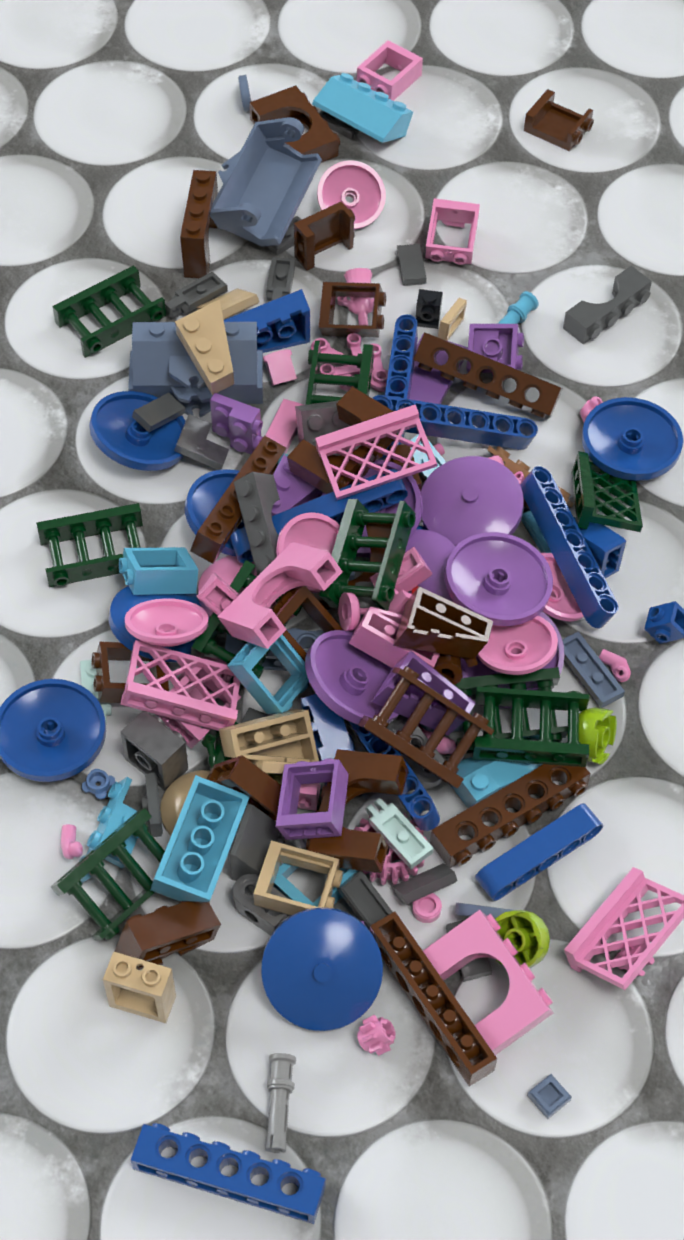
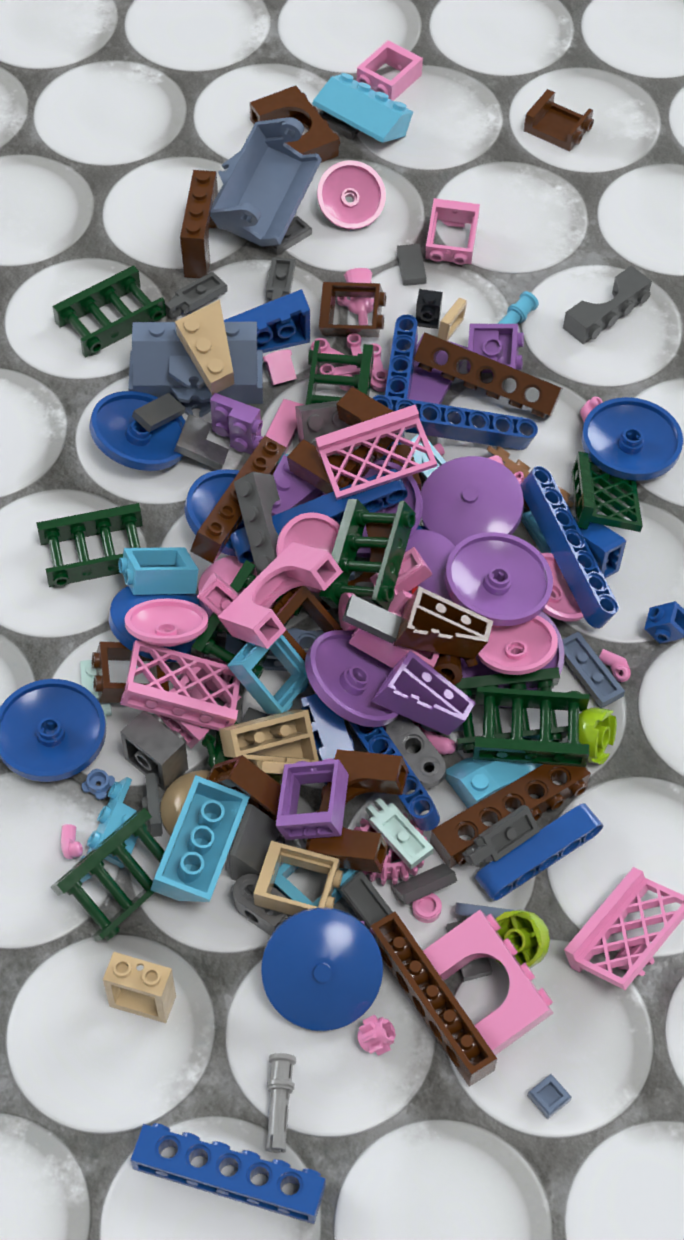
(168, 931): reddish brown wedge -> none
(234, 302): tan tile -> none
(245, 93): sand blue tile -> none
(309, 796): bright pink bracket -> none
(322, 232): reddish brown panel -> none
(372, 619): none -> tile
(401, 740): reddish brown fence -> none
(502, 837): none -> dark grey hinge

